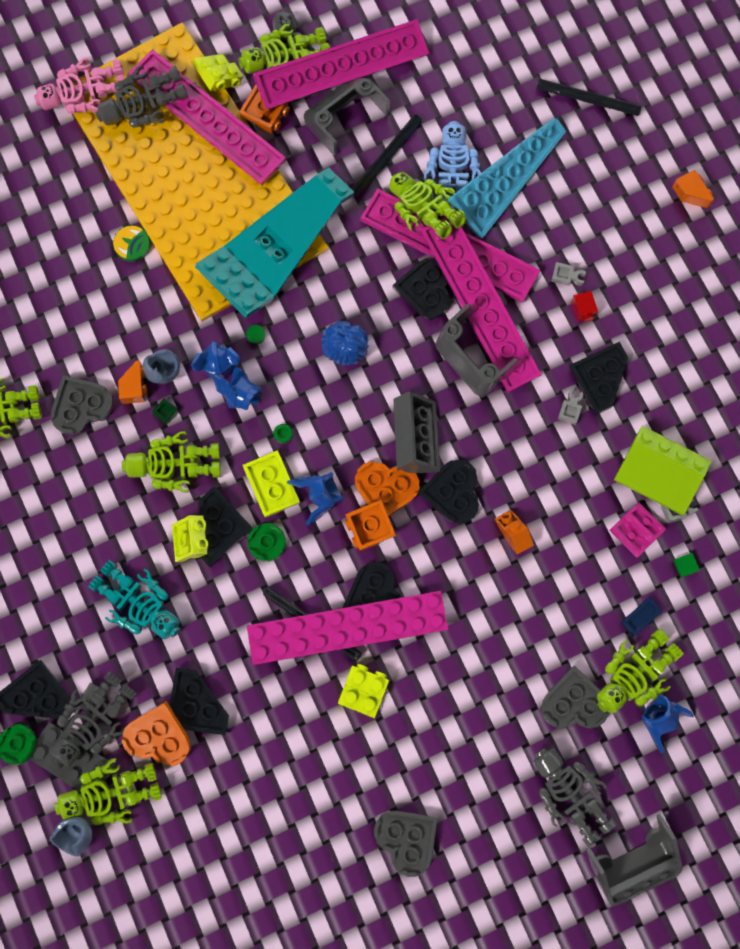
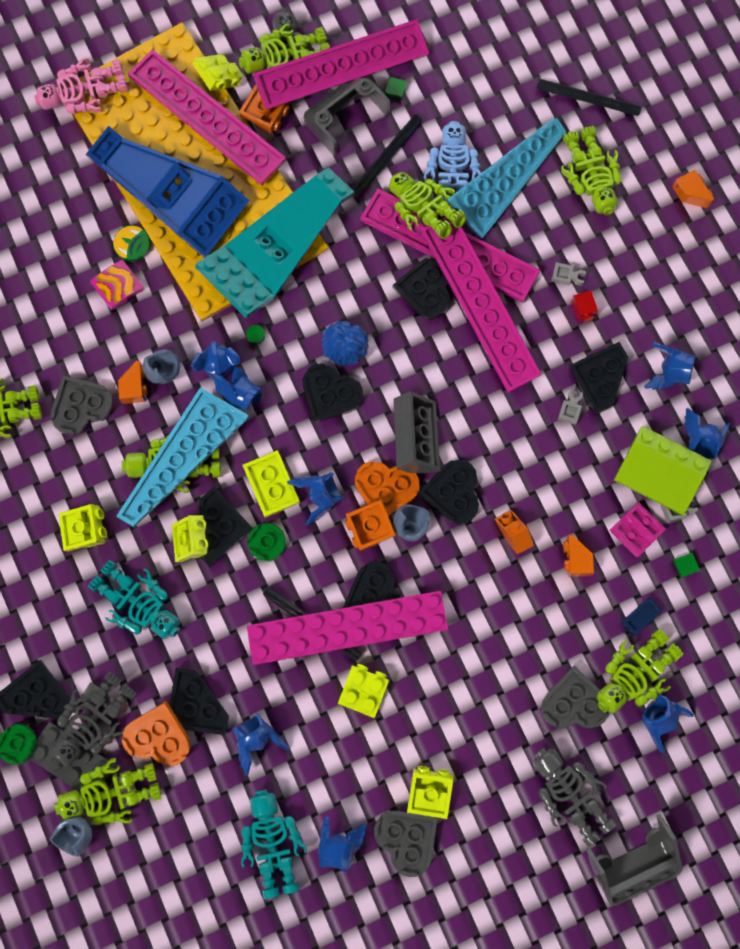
(82, 527): none -> neon yellow plate
(112, 111): dark grey piece -> none
(116, 284): none -> slope
(165, 411): dark green tile -> none
(194, 438): none -> medium azure wing
(196, 209): none -> blue wing
(254, 736): none -> blue helmet
(264, 807): none -> teal piece
(283, 433): green tile -> none
(329, 393): none -> black plate
(338, 850): none -> blue helmet
(395, 88): none -> green tile
(409, 519): none -> sand blue piece
(430, 792): none -> neon yellow plate
(480, 380): dark grey windscreen -> none
(579, 558): none -> orange slope
(601, 177): none -> lime piece
(676, 368): none -> blue helmet
(704, 439): none -> blue helmet

